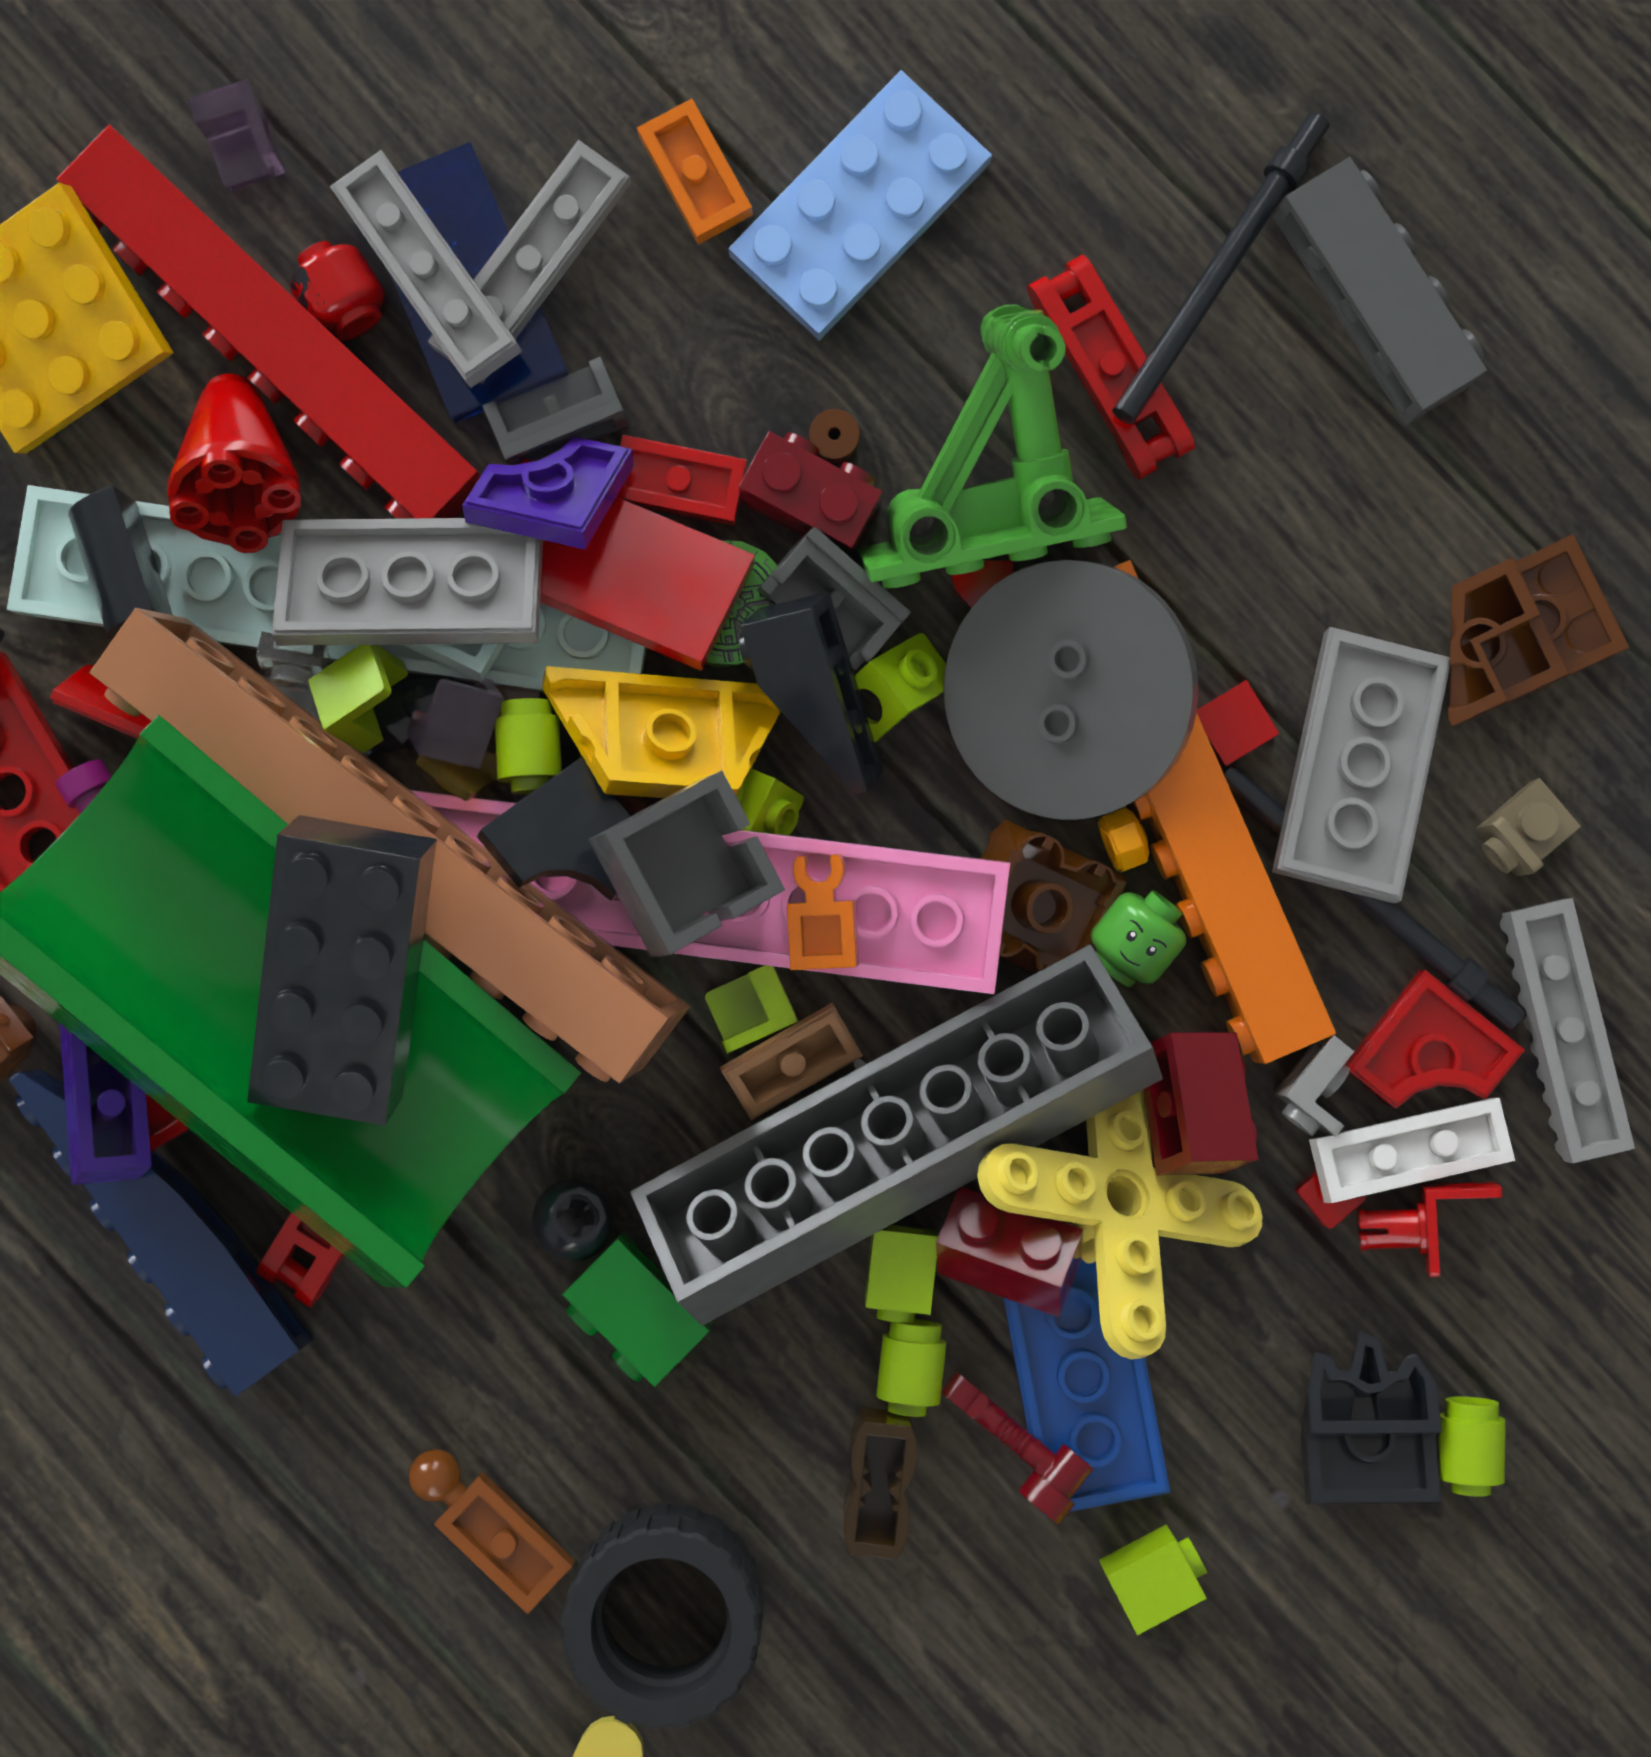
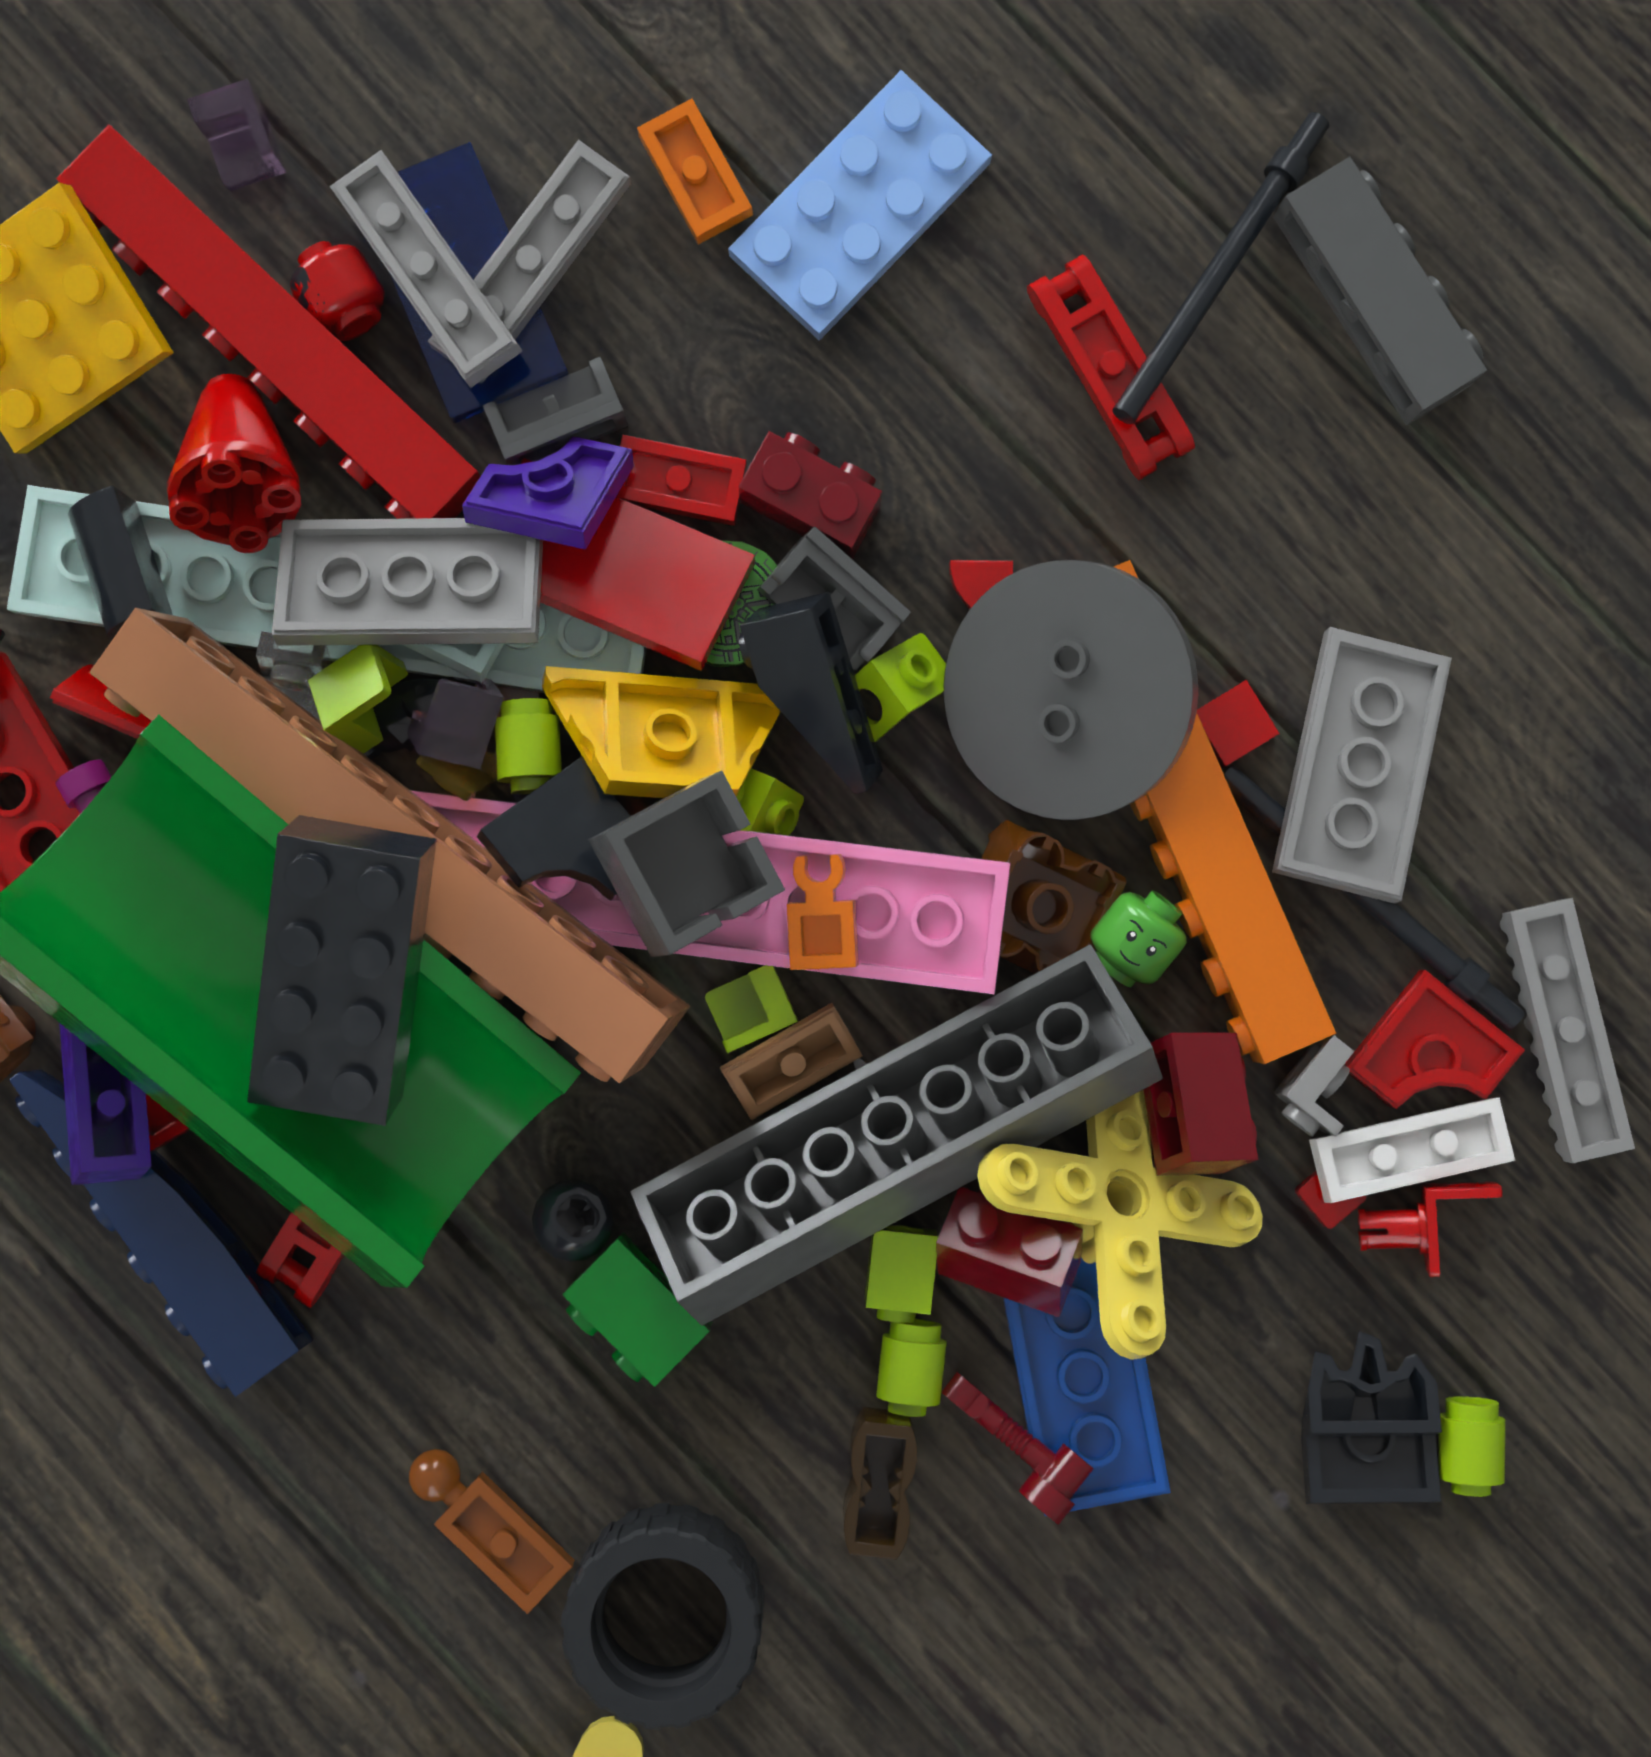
(835, 422): reddish brown piece -> none
(1001, 513): bright green plate -> none
(1124, 839): light orange tile -> none
(1155, 1577): lime brick -> none
(1526, 628): reddish brown slope -> none
(1526, 829): dark tan bracket -> none

